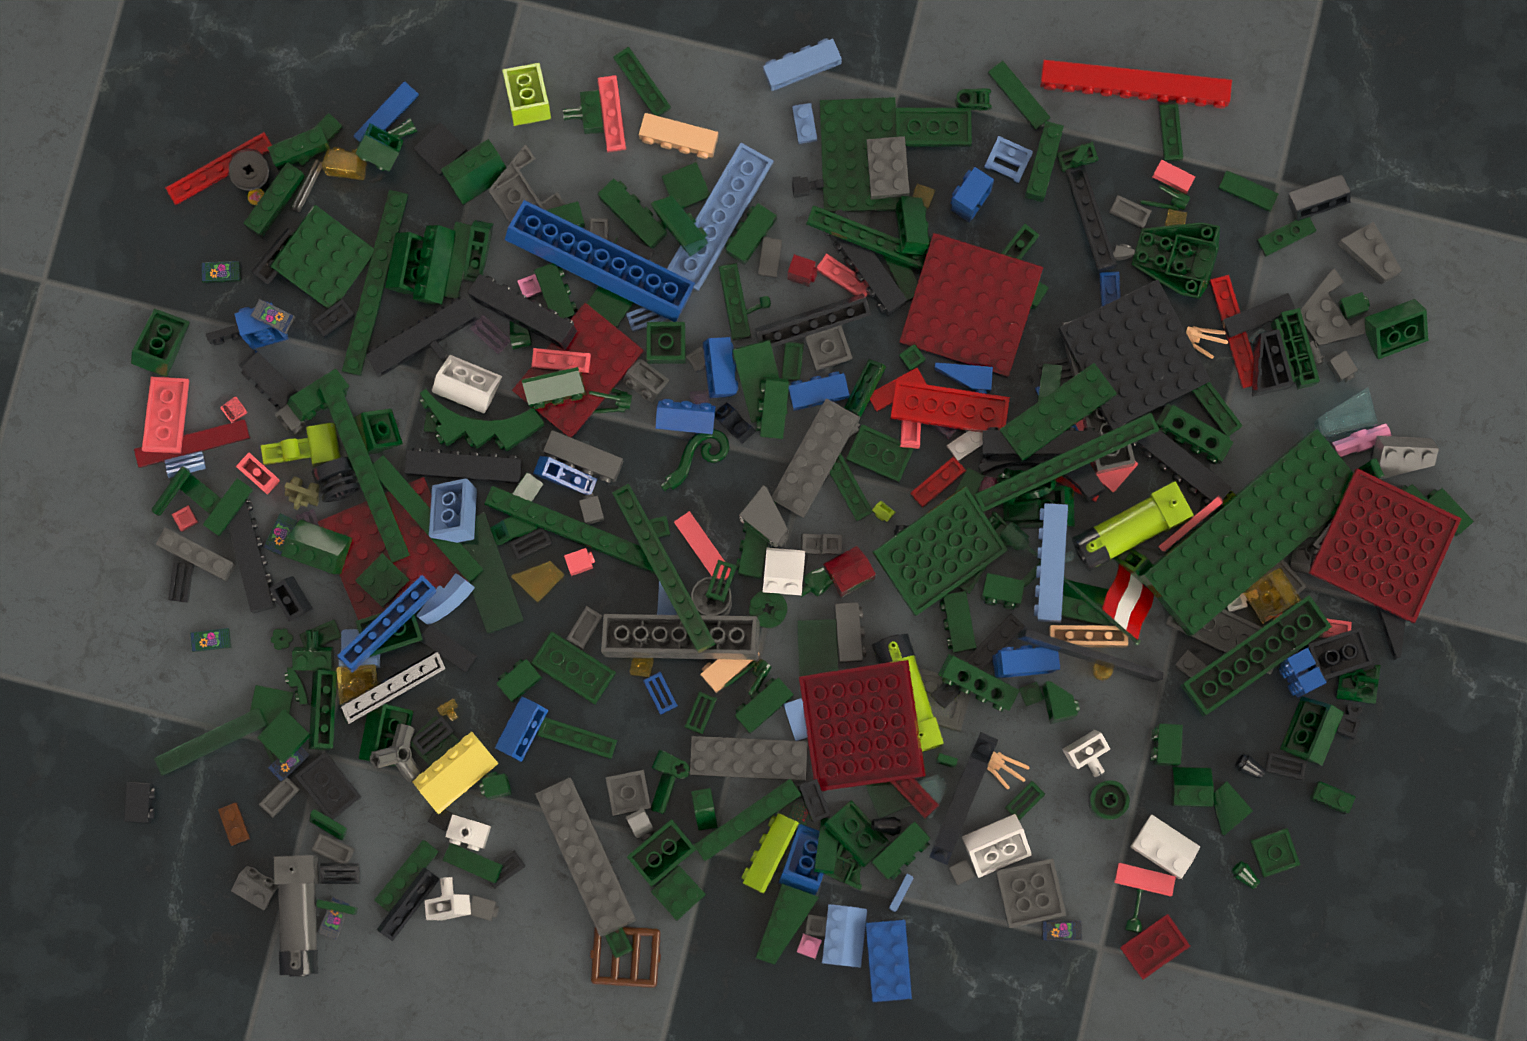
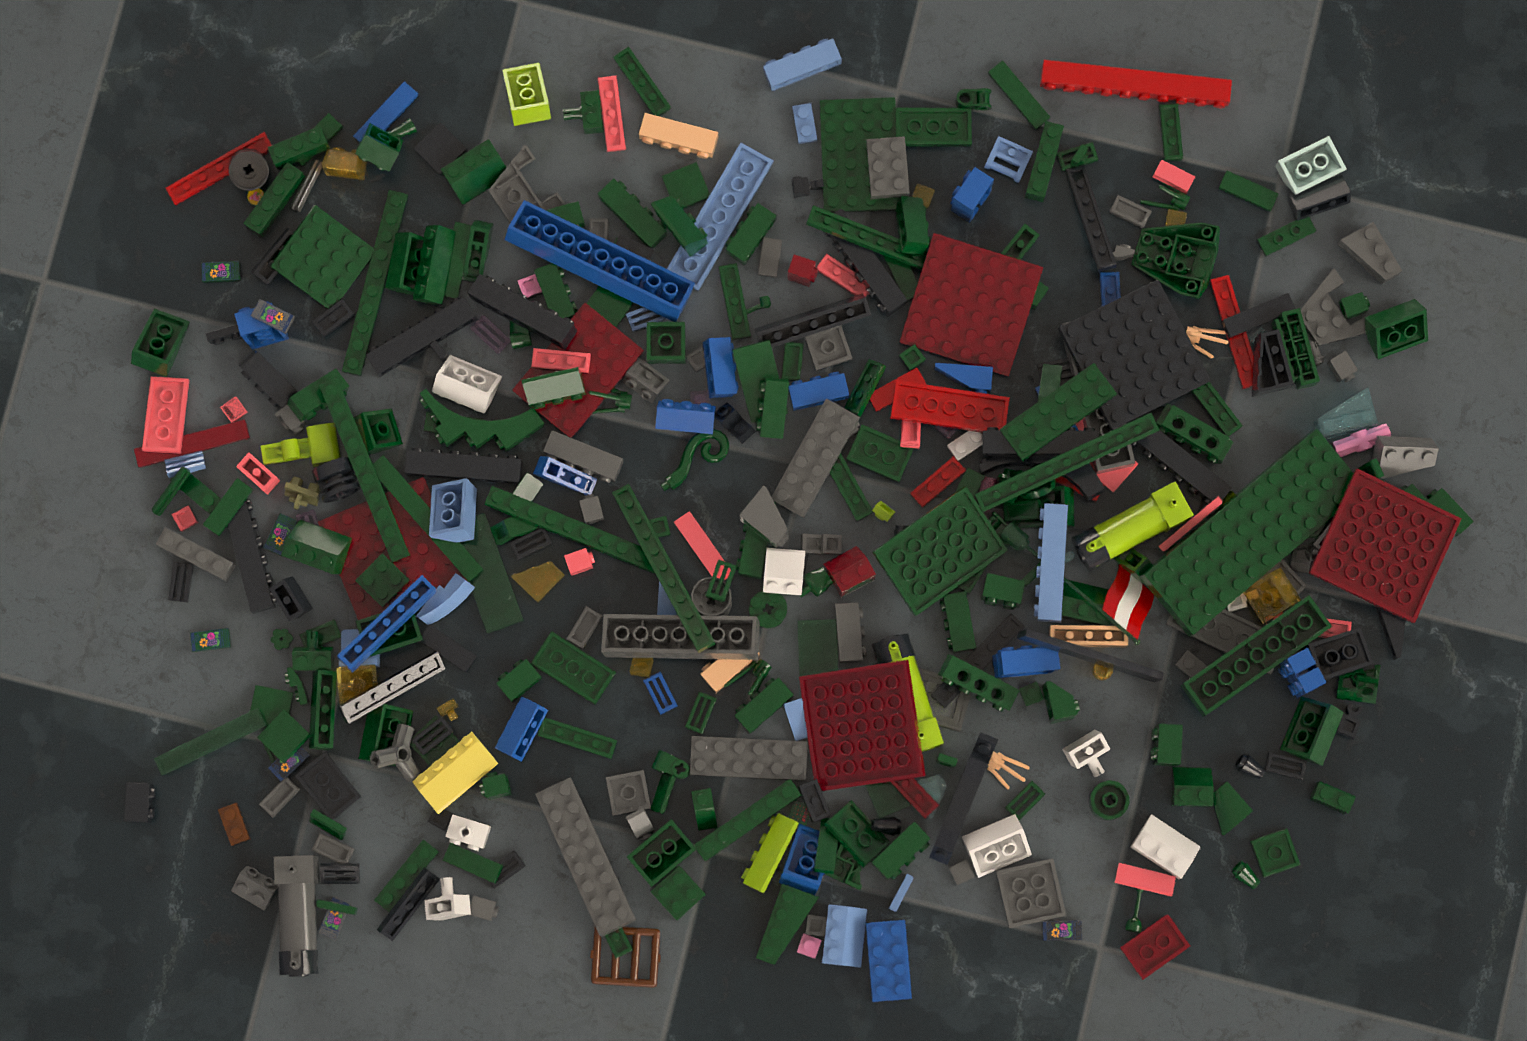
(1310, 165): none -> light aqua slope

